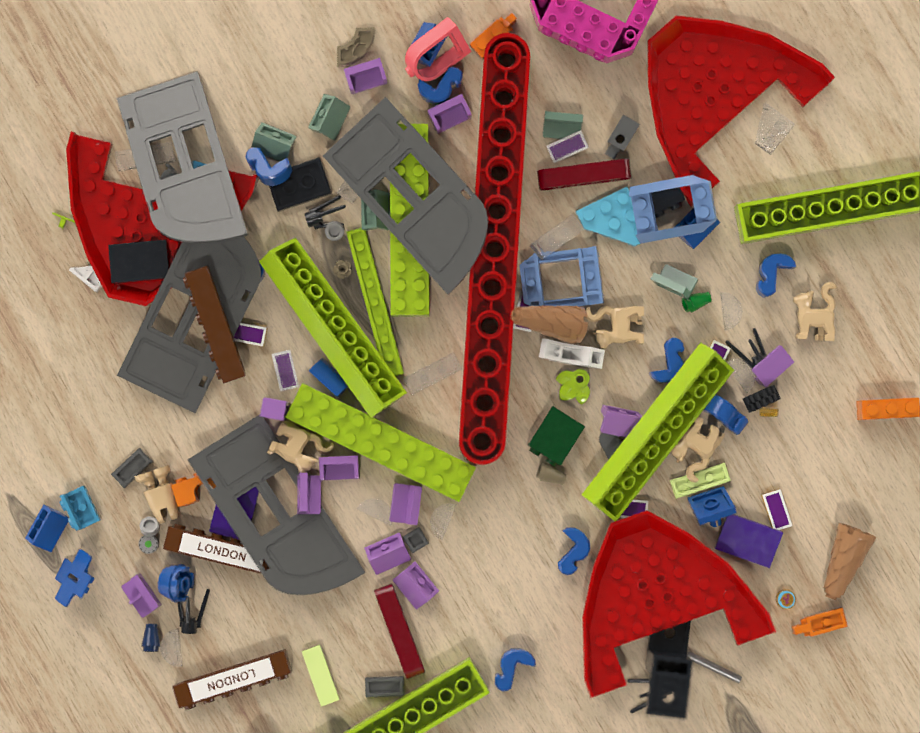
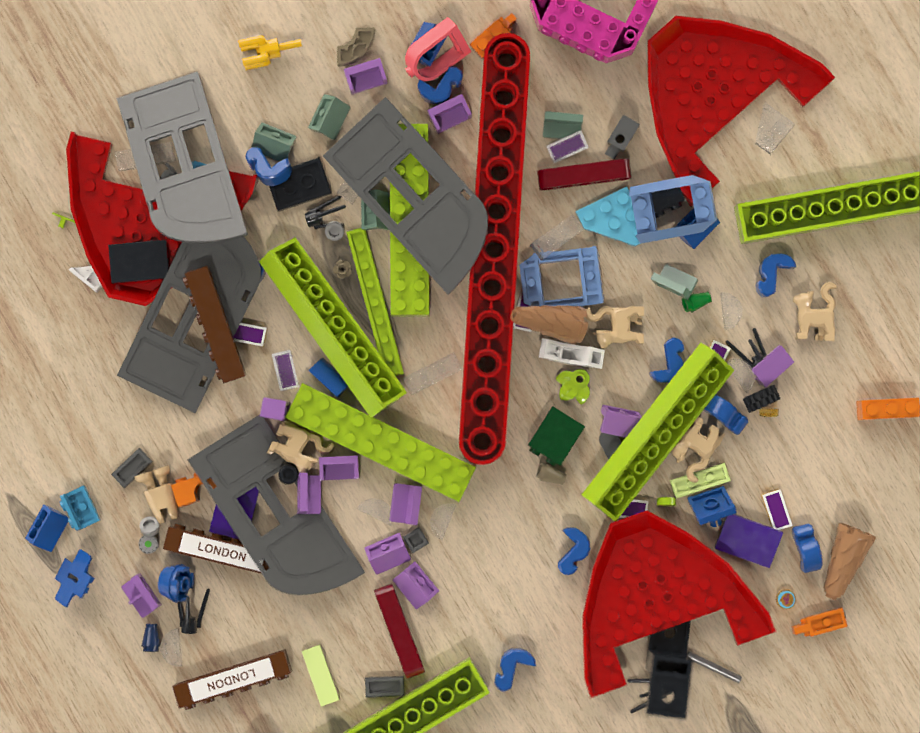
(265, 50): none -> yellow plant
(288, 474): none -> black tile
(666, 501): none -> lime tile
(808, 548): none -> blue animal

